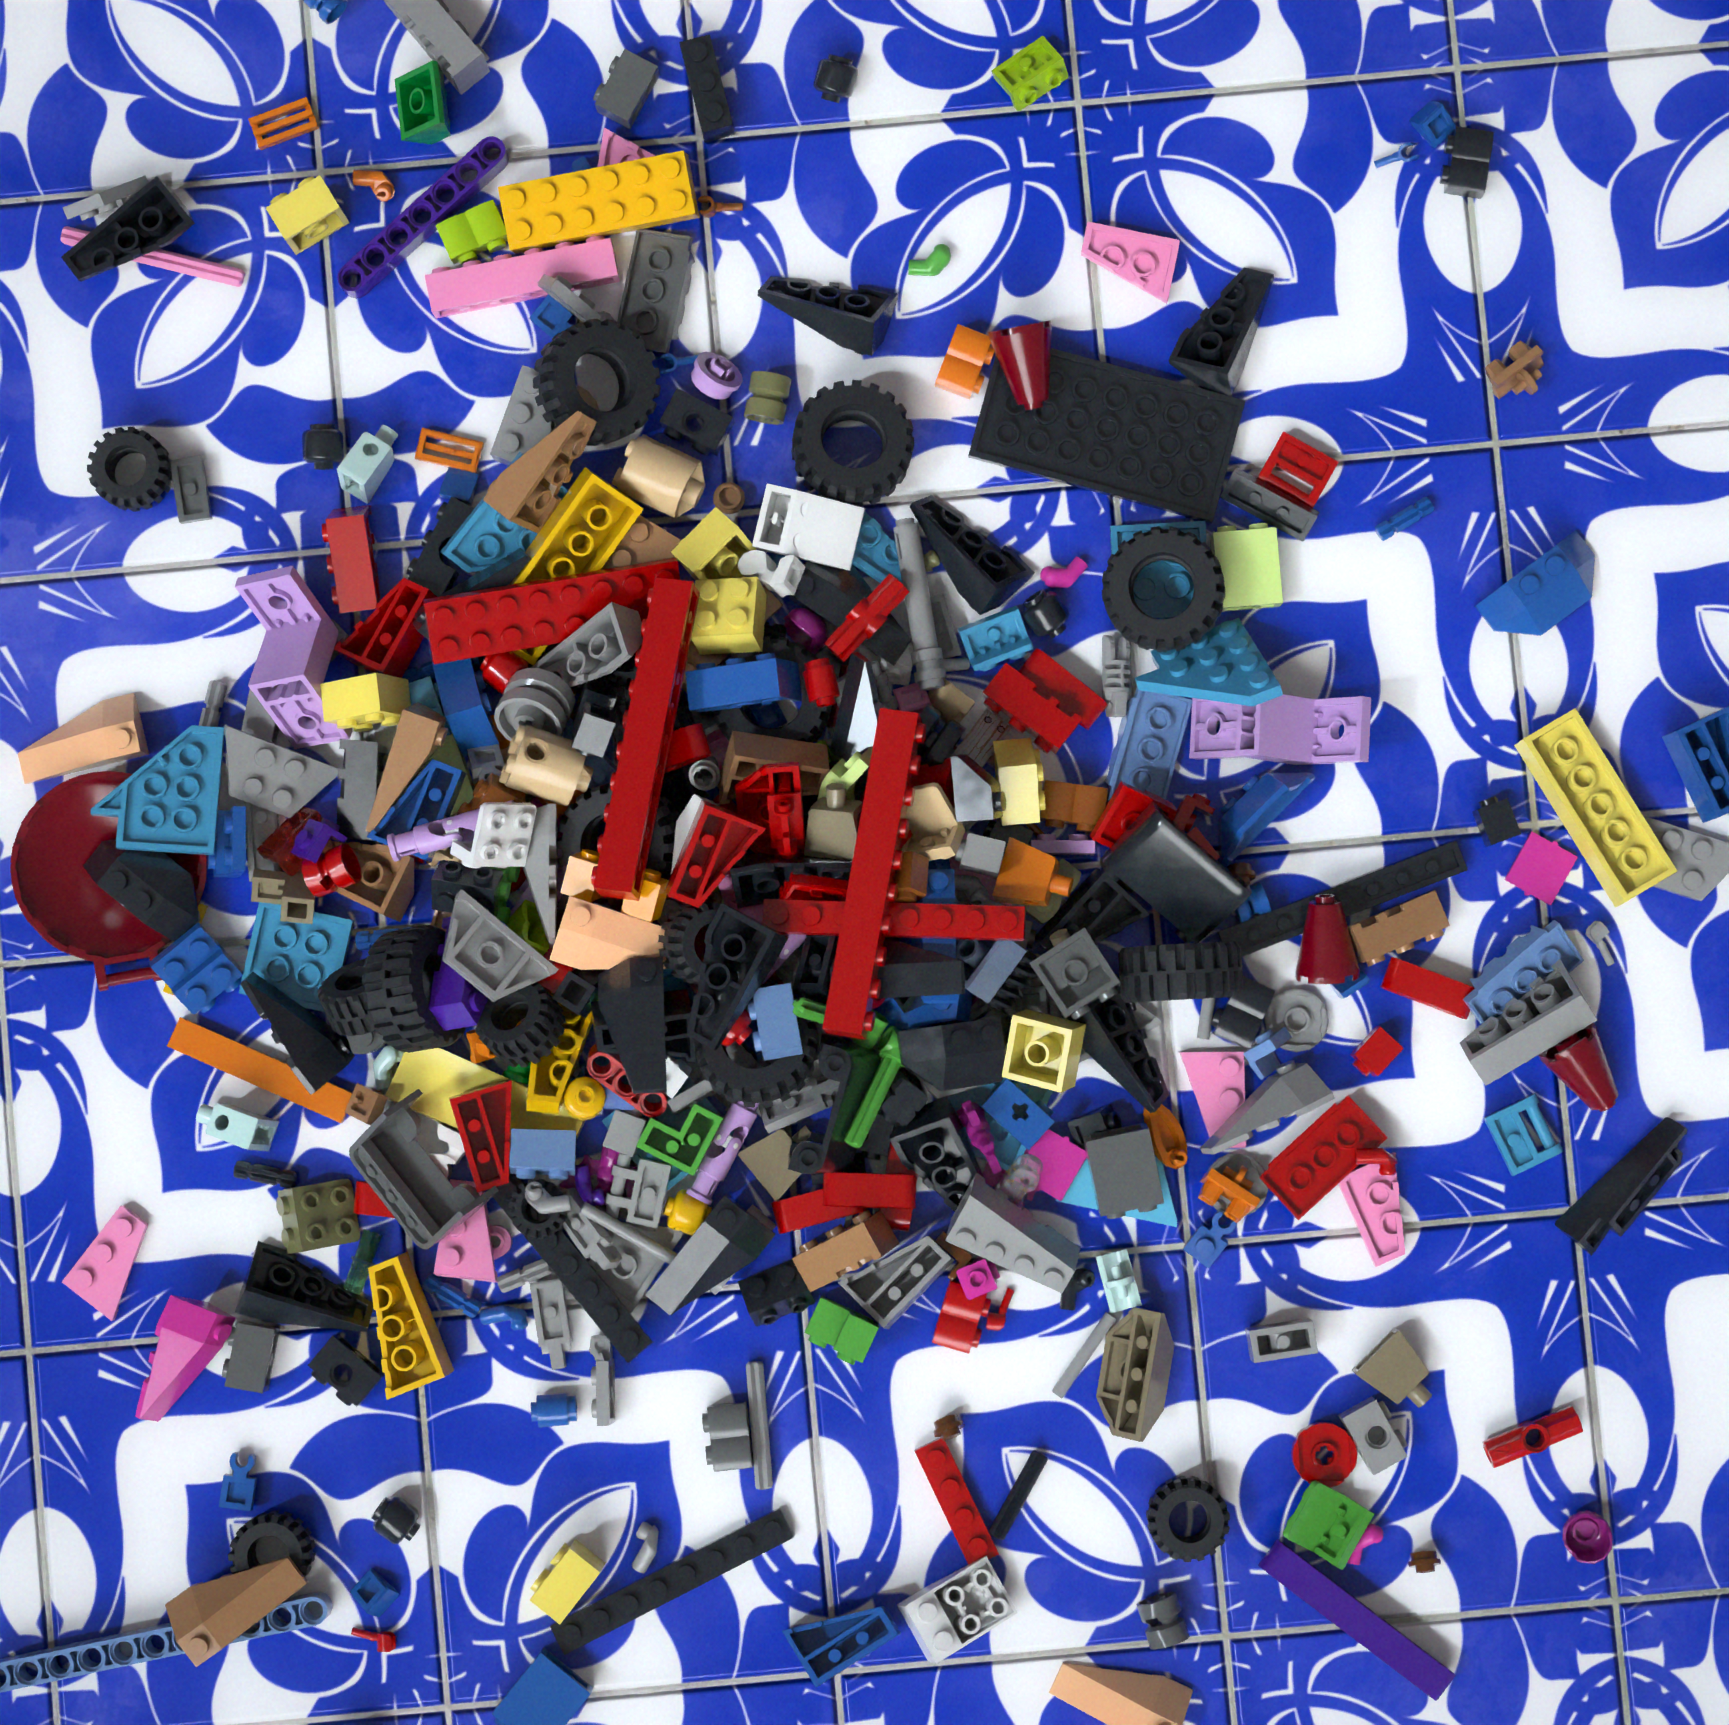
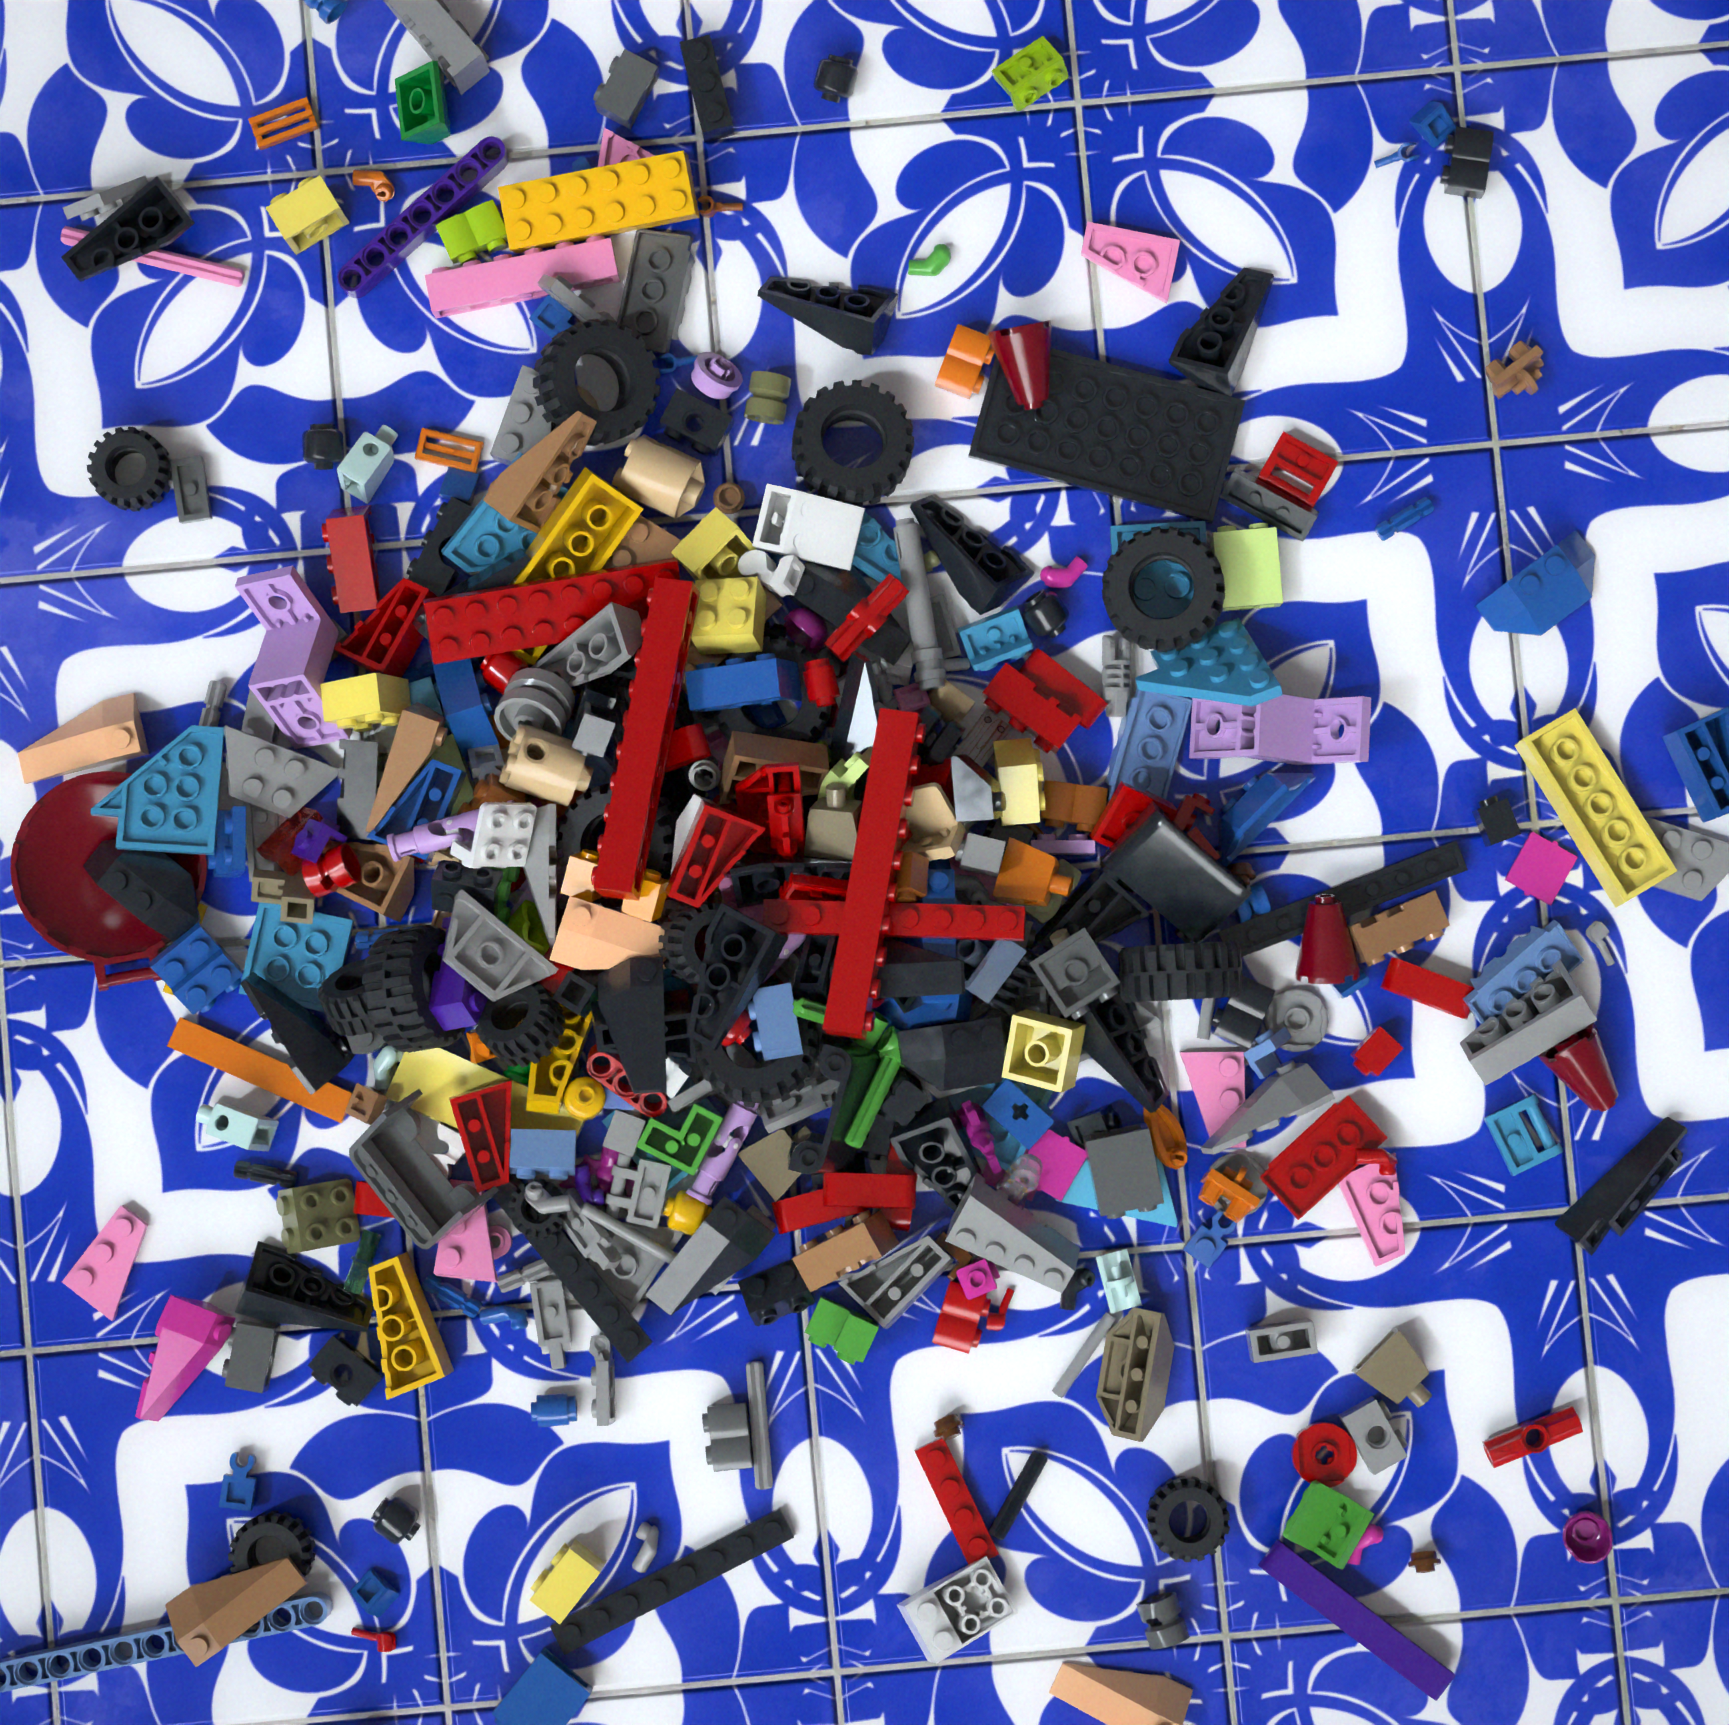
(840, 1642): blue wedge -> none

